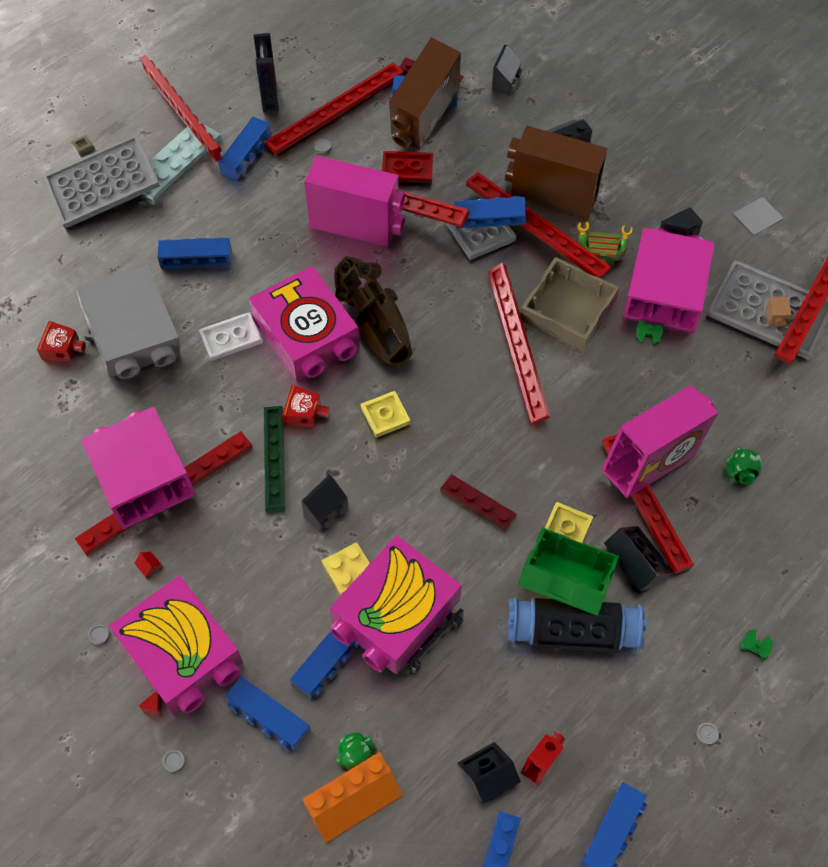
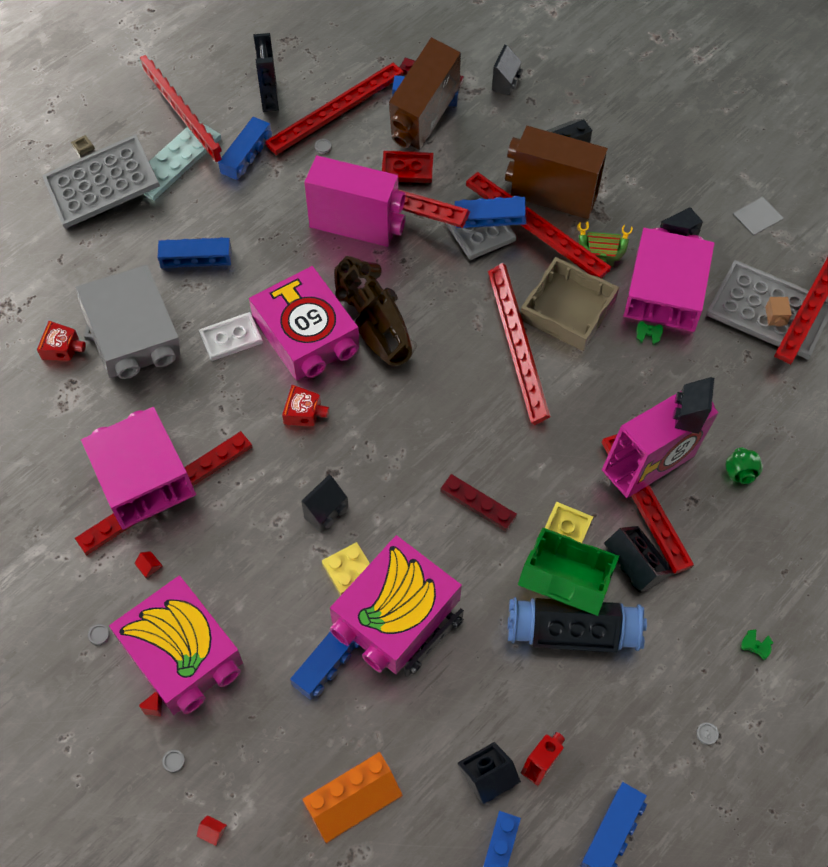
(211, 830): none -> red slope
(268, 714): blue brick -> none
(274, 459): dark green tile -> none
(354, 750): green plant -> none
(385, 414): light yellow plate -> none
(693, 405): none -> black slope

